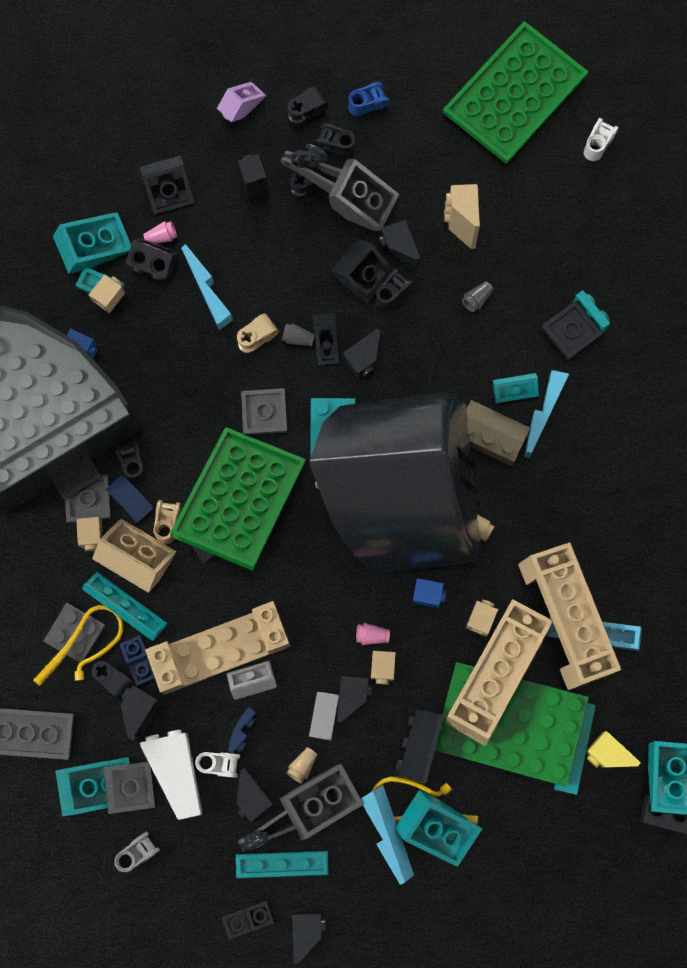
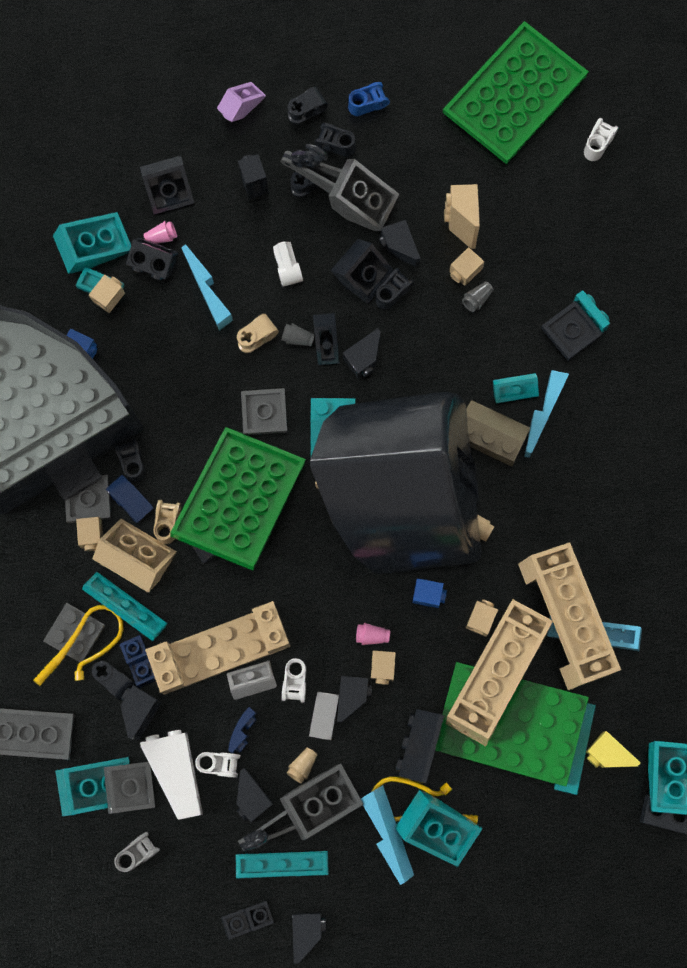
(288, 268): none -> white piece
(294, 683): none -> white piece
(466, 267): none -> tan brick

